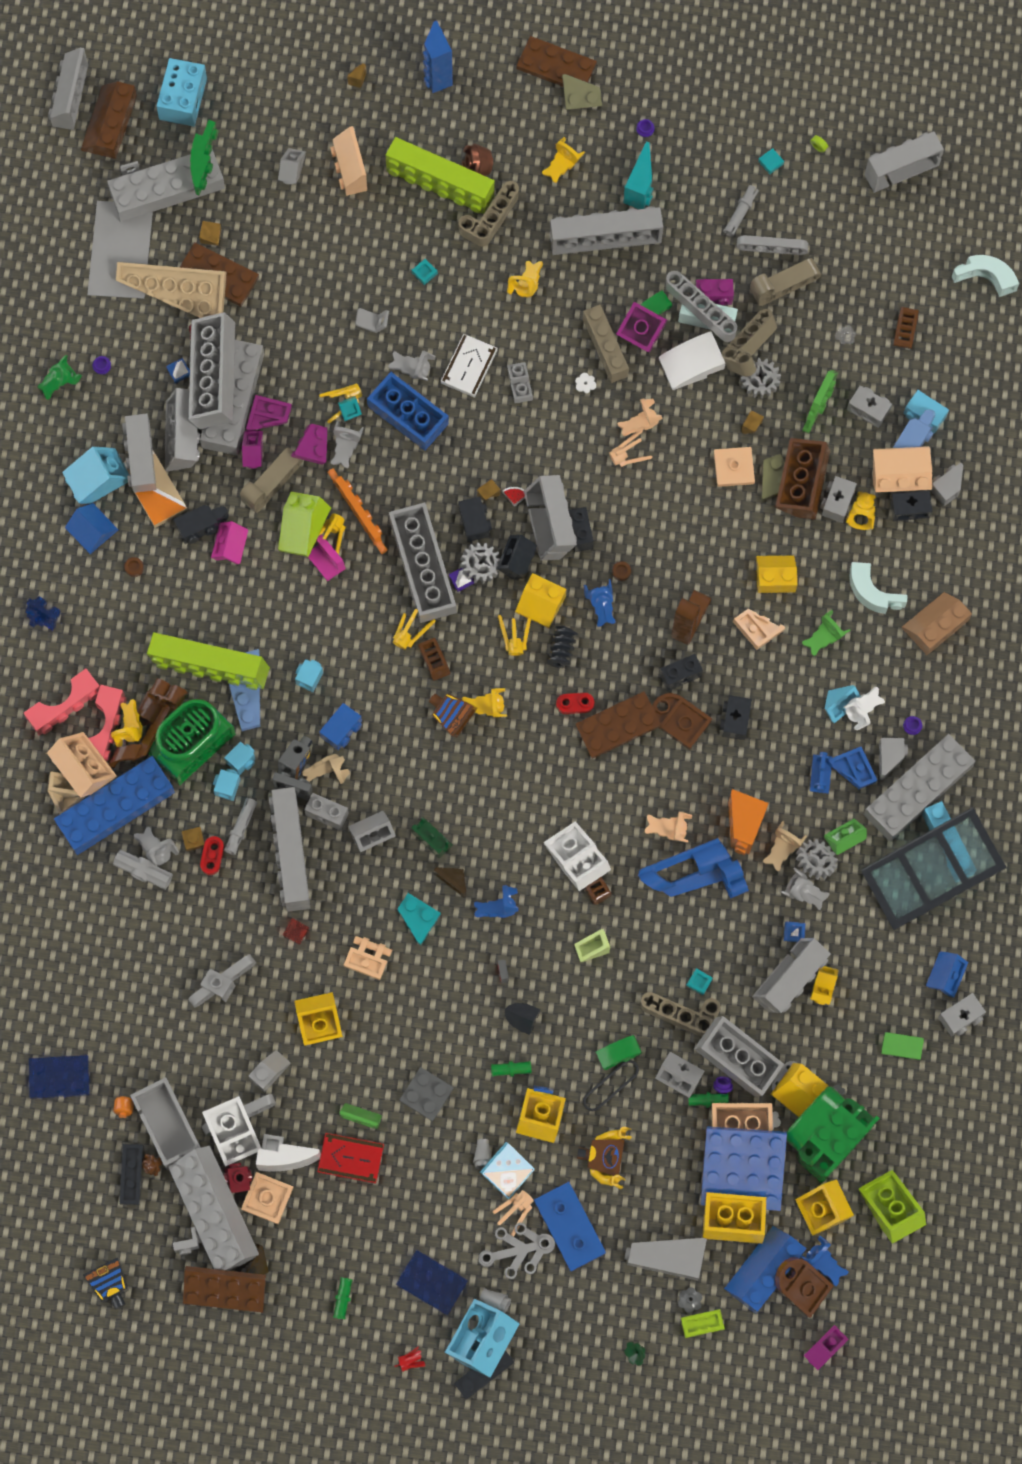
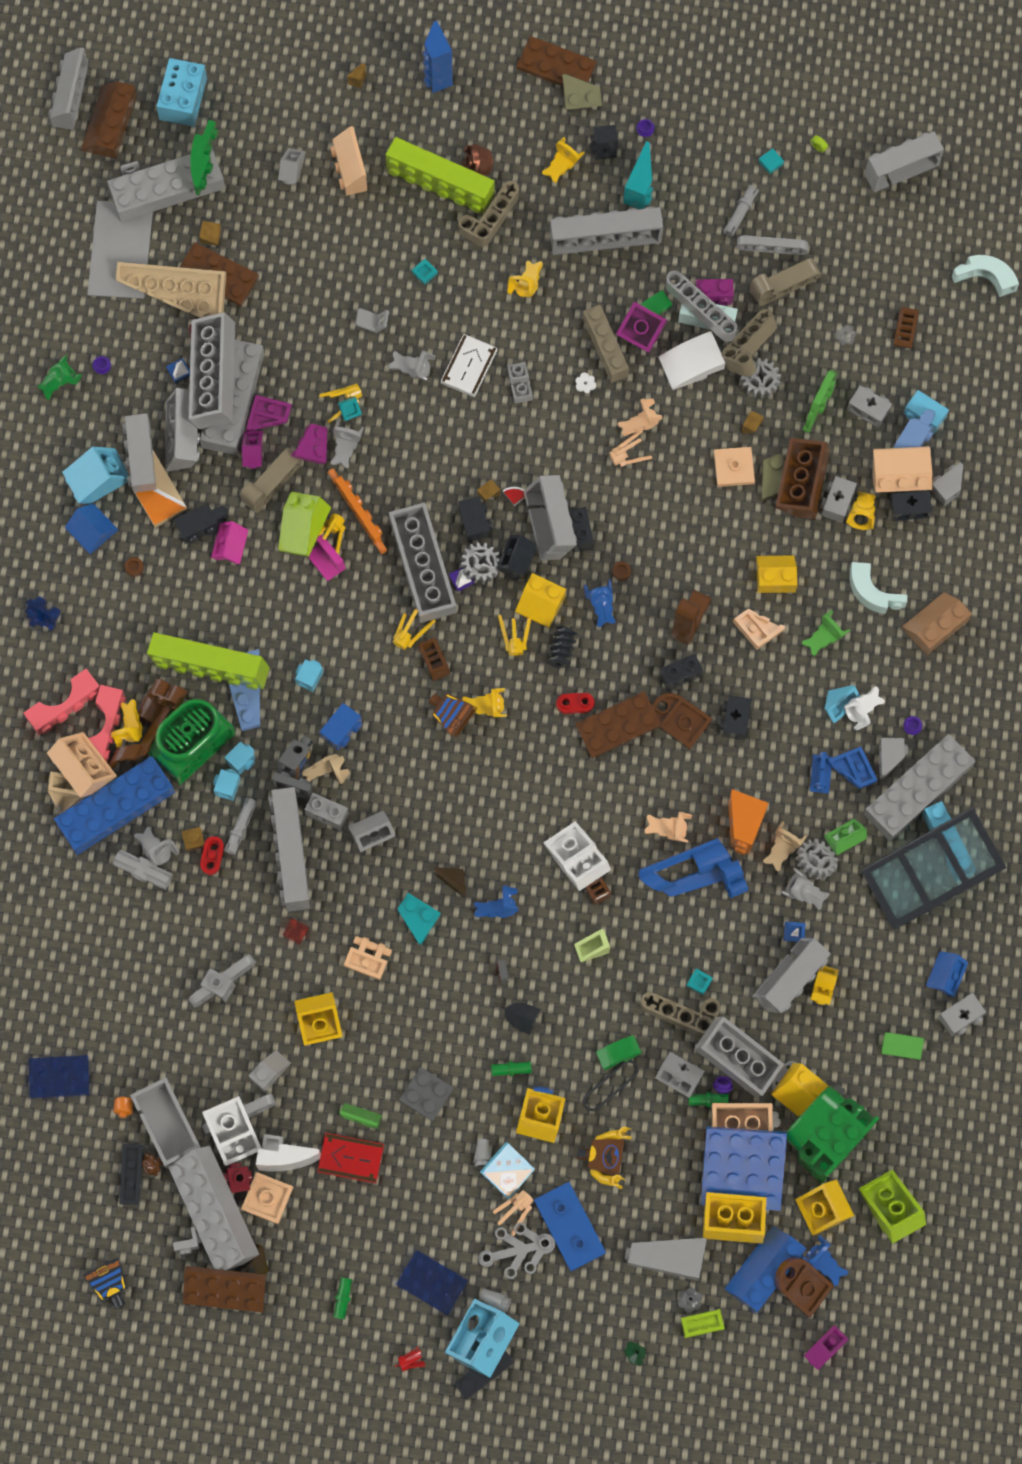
(408, 400): blue brick -> none
(431, 837): dark green hinge -> none
(604, 142): none -> black brick

